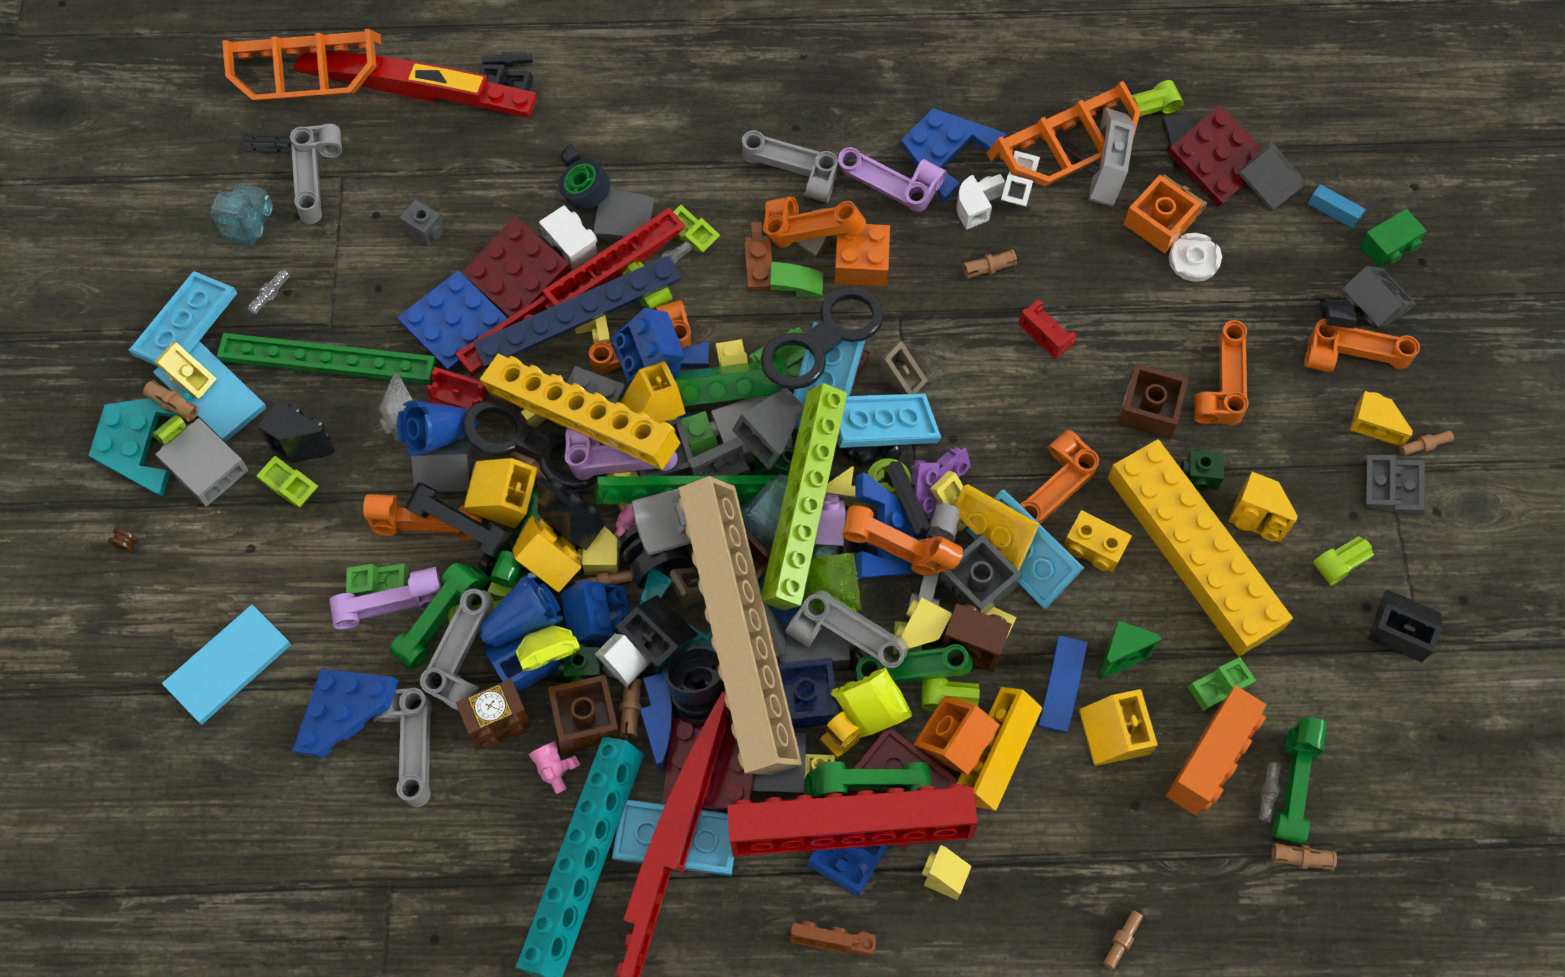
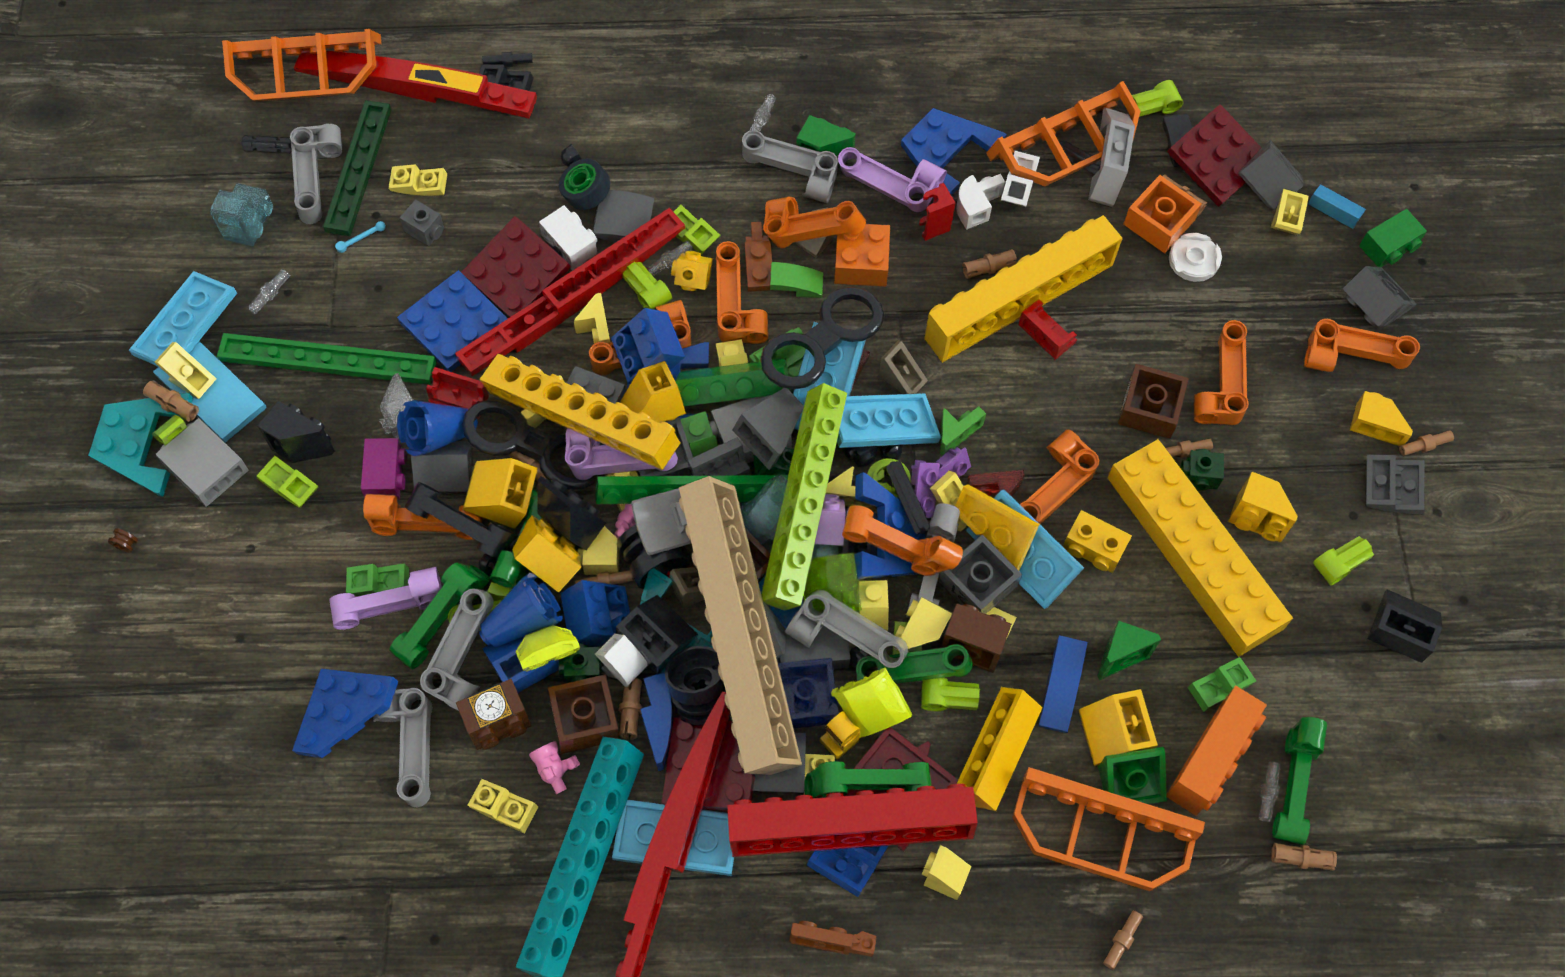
(226, 664): medium azure tile -> none
(342, 246): none -> medium azure hinge
(357, 168): none -> dark green plate
(383, 467): none -> magenta brick
(412, 181): none -> light yellow slope
(503, 806): none -> light yellow slope
(578, 310): dark blue plate -> none
(692, 271): none -> yellow brick
(748, 324): none -> orange piece
(763, 114): none -> clear bar
(823, 136): none -> green slope
(874, 601): none -> light yellow slope
(939, 213): none -> red hinge
(955, 432): none -> bright green slope
(956, 735): orange brick -> none
(995, 482): none -> clear red slope
(1036, 277): none -> yellow brick
(1098, 802): none -> orange plate
(1136, 775): none -> green slope
(1183, 448): none -> medium nougat bar
(1290, 212): none -> light yellow slope
(1338, 313): black slope -> none

